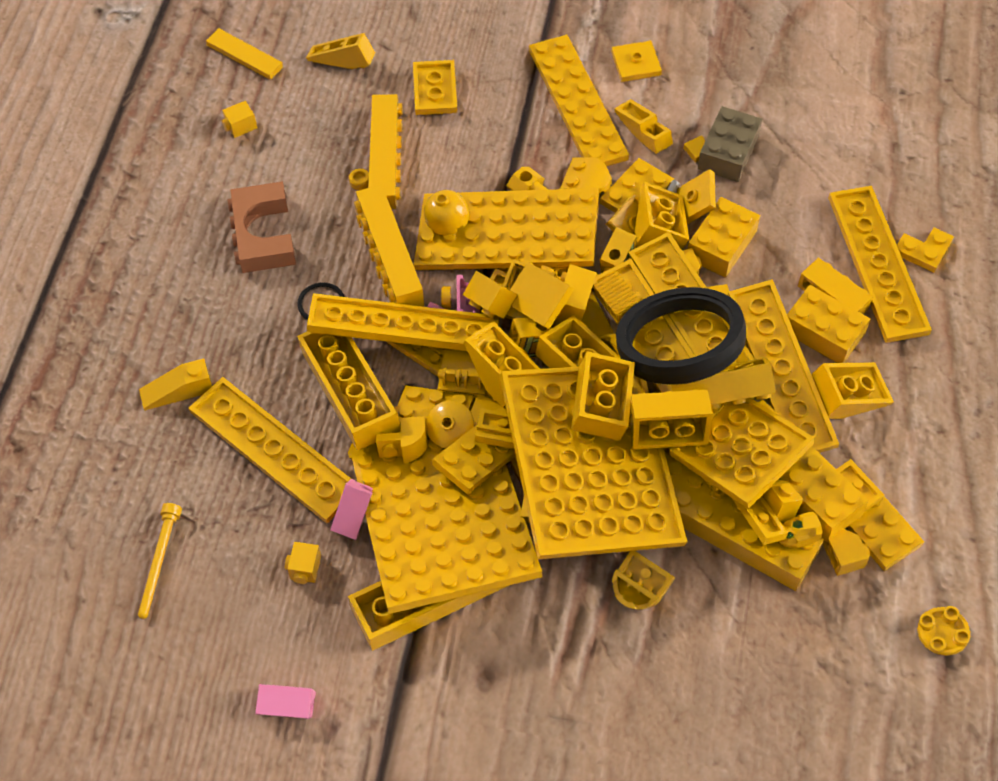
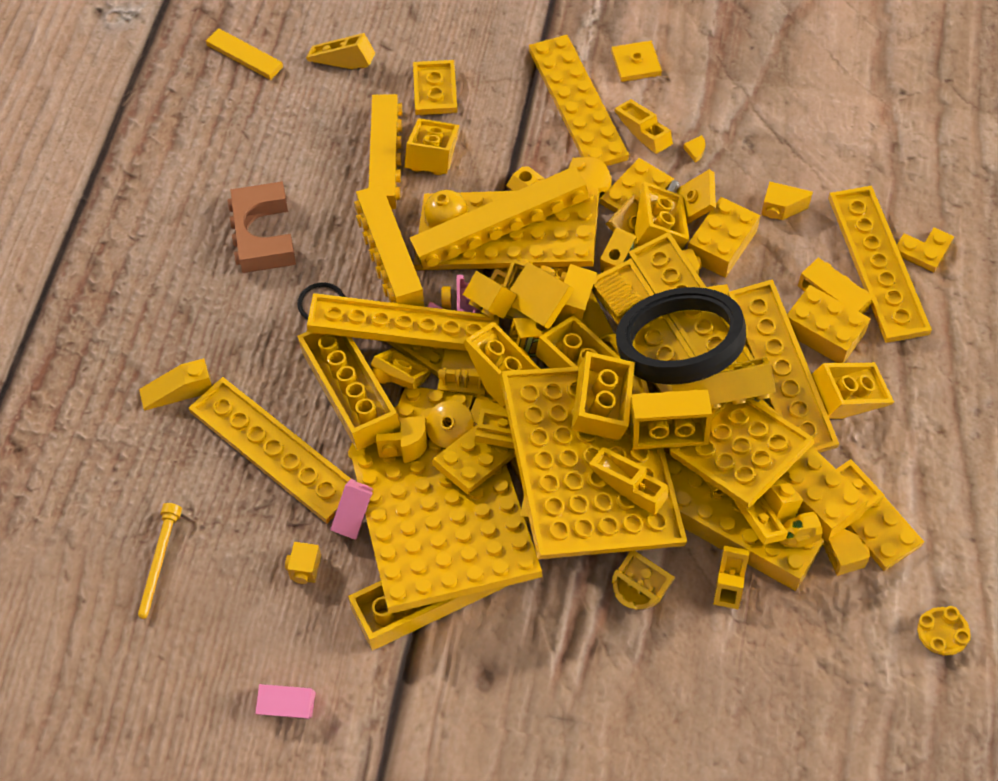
(239, 119): yellow brick -> none
(359, 179): yellow tile -> none
(399, 369): none -> yellow slope
(431, 146): none -> yellow slope
(499, 217): none -> yellow brick
(630, 480): none -> yellow slope
(730, 143): dark tan brick -> none
(731, 577): none -> yellow brick
(785, 201): none -> yellow slope

